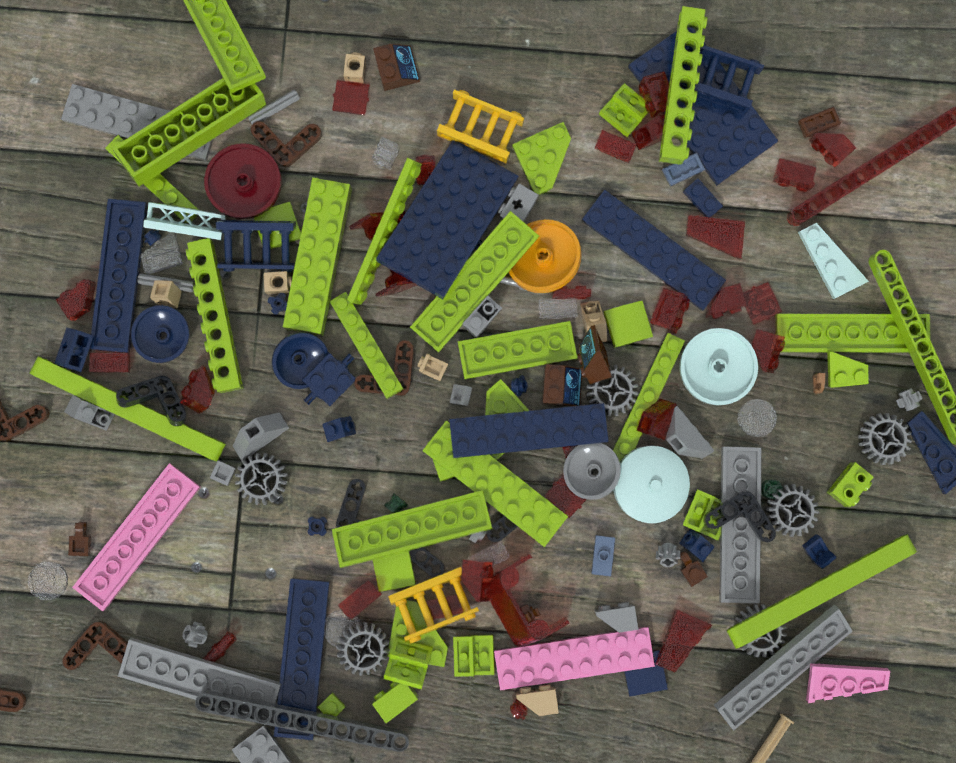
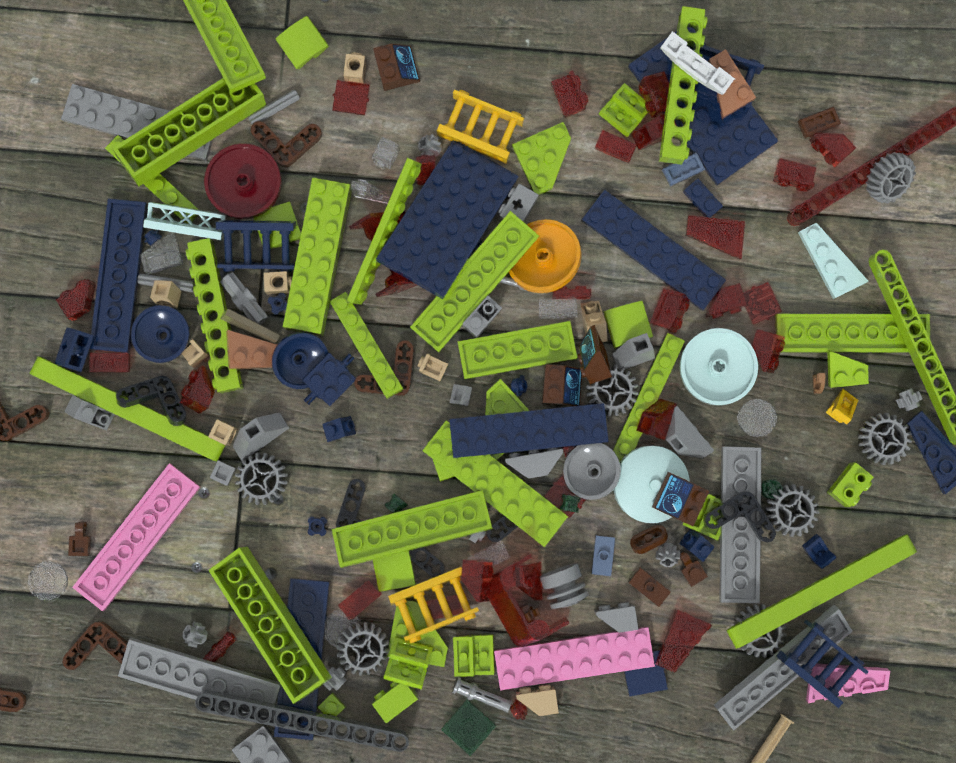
(194, 353): none -> tan panel
(223, 432): none -> tan brick
(244, 298): none -> light grey piece
(248, 352): none -> nougat wing
(249, 326): none -> dark tan tile
(270, 624): none -> lime brick
(302, 42): none -> lime slope
(337, 678): none -> light grey gear
(364, 190): none -> clear wing
(430, 145): none -> light grey gear
(468, 727): none -> clear green plate
(472, 692): none -> light grey pin
(528, 579): none -> clear red wing
(535, 462): none -> light grey slope
(564, 586): none -> light grey wheel
(570, 94): none -> clear red bracket
(570, 503): none -> clear green wheel
(634, 352): none -> light grey slope
(648, 539): none -> reddish brown plate
(649, 587): none -> reddish brown plate
(680, 499): none -> slope
(695, 65): none -> white slope
(738, 92): none -> nougat wing
(819, 681): none -> dark blue fence
(843, 407): none -> yellow slope
(890, 177): none -> light grey gear

